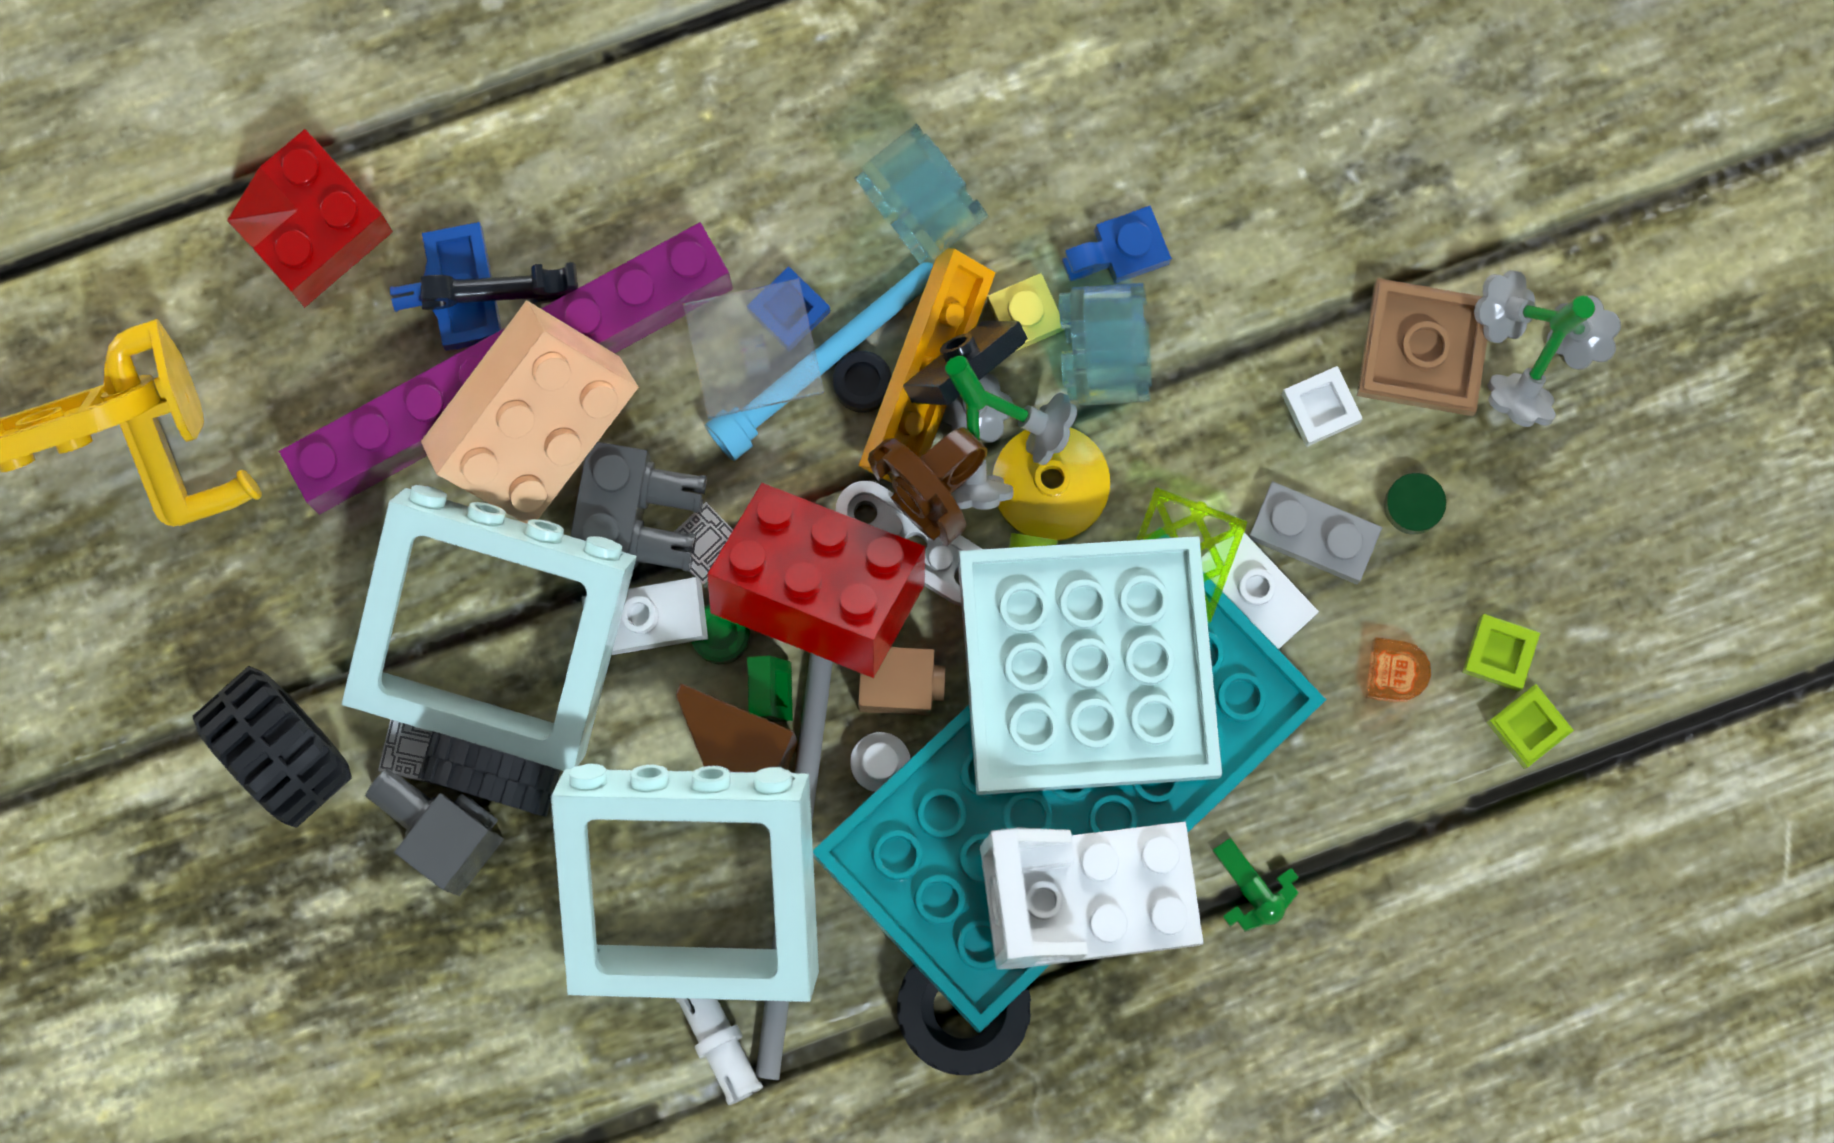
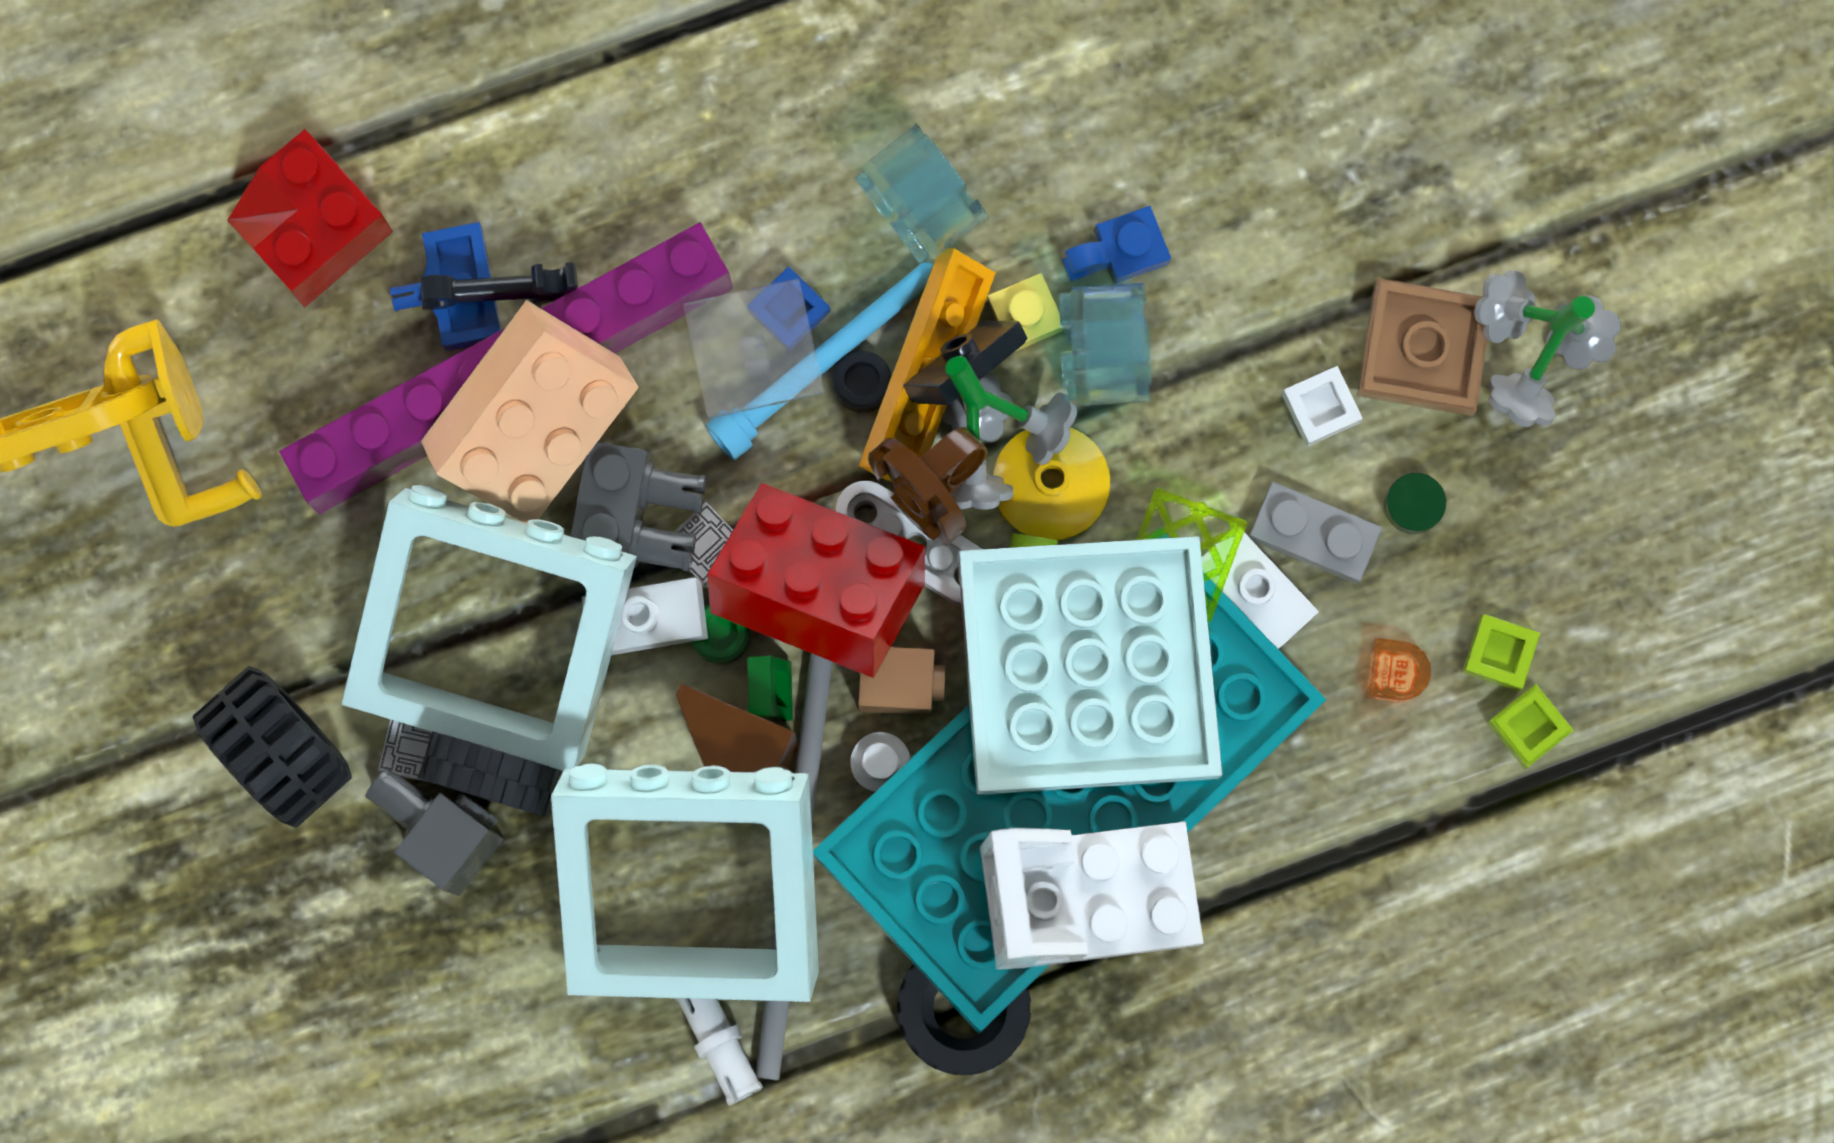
(1268, 907): green piece -> none

